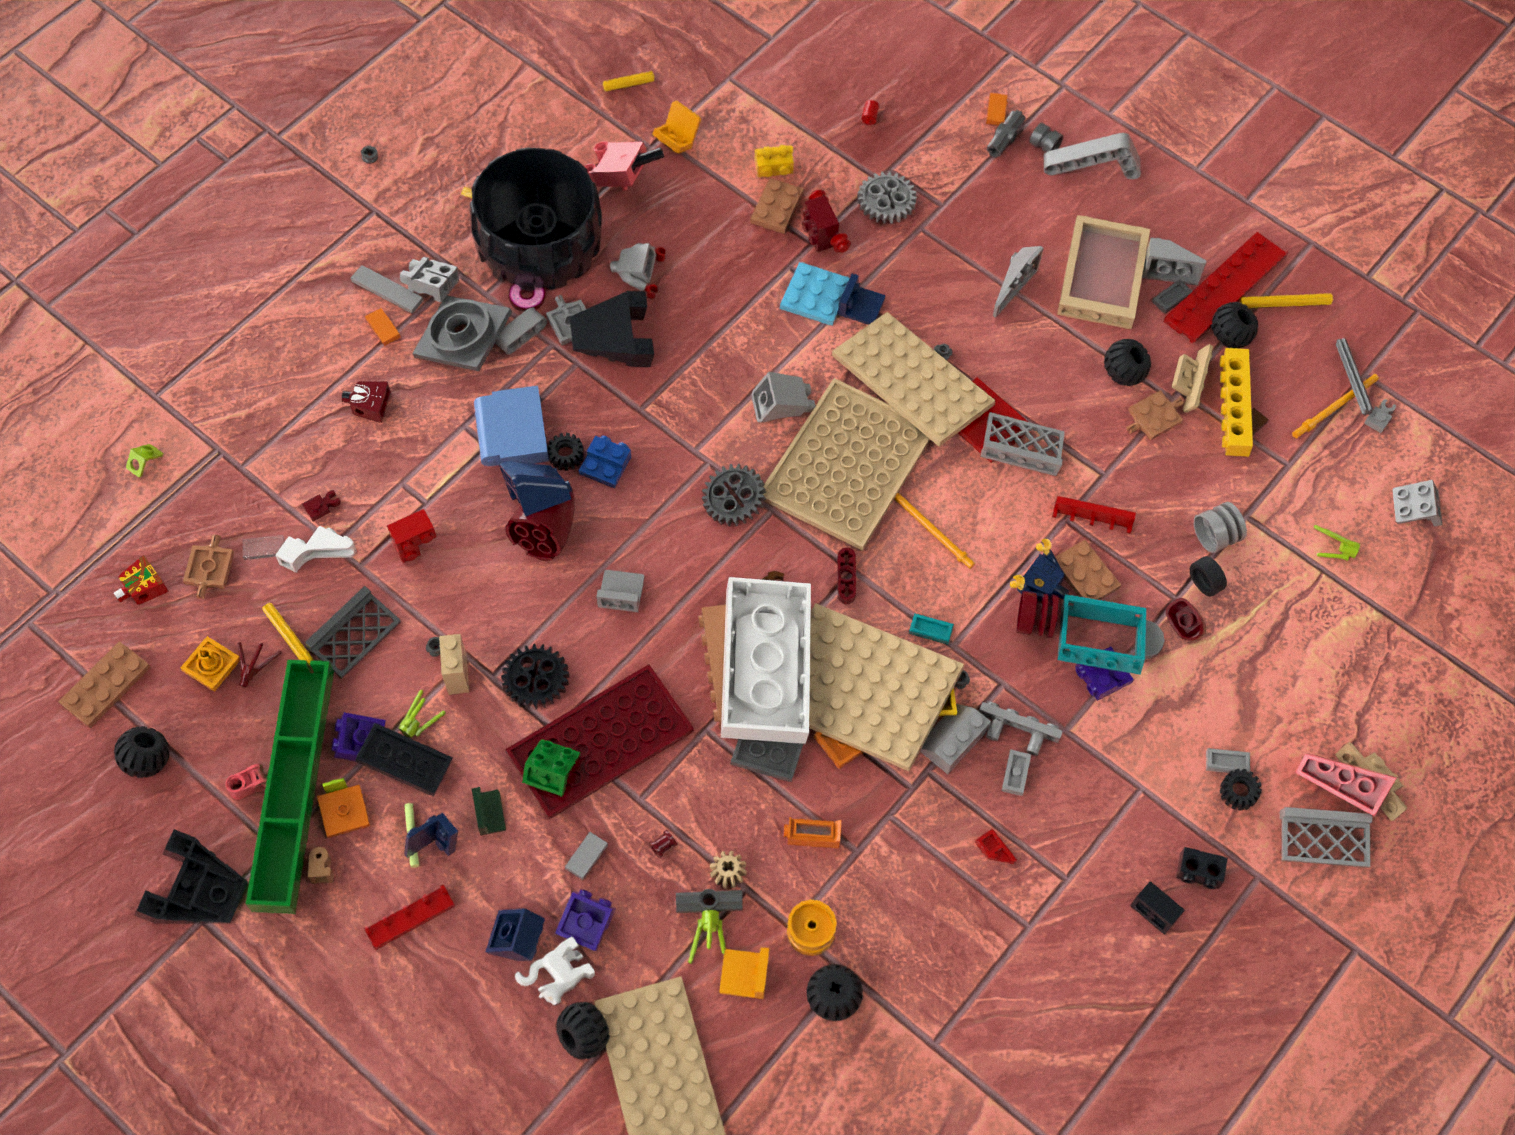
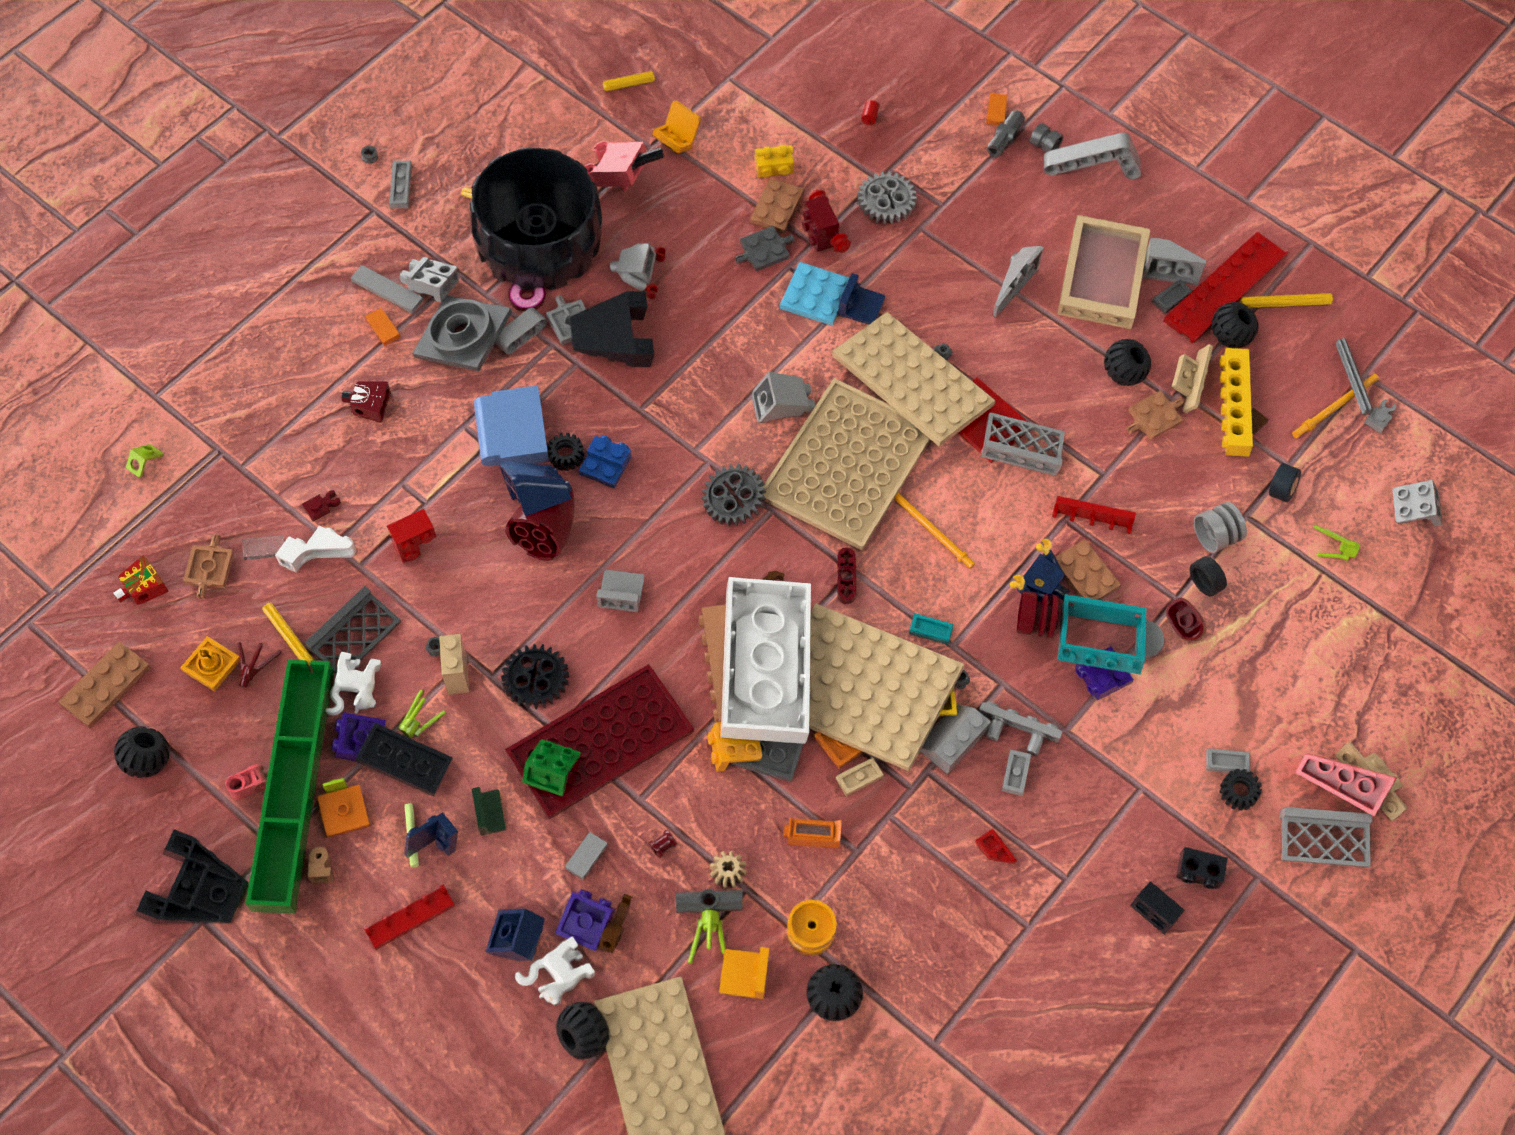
(354, 681): none -> white animal
(400, 184): none -> light grey tile
(612, 933): none -> reddish brown piece
(731, 750): none -> light orange bracket
(764, 248): none -> dark grey plate
(859, 777): none -> tan plate
(1284, 482): none -> black wheel

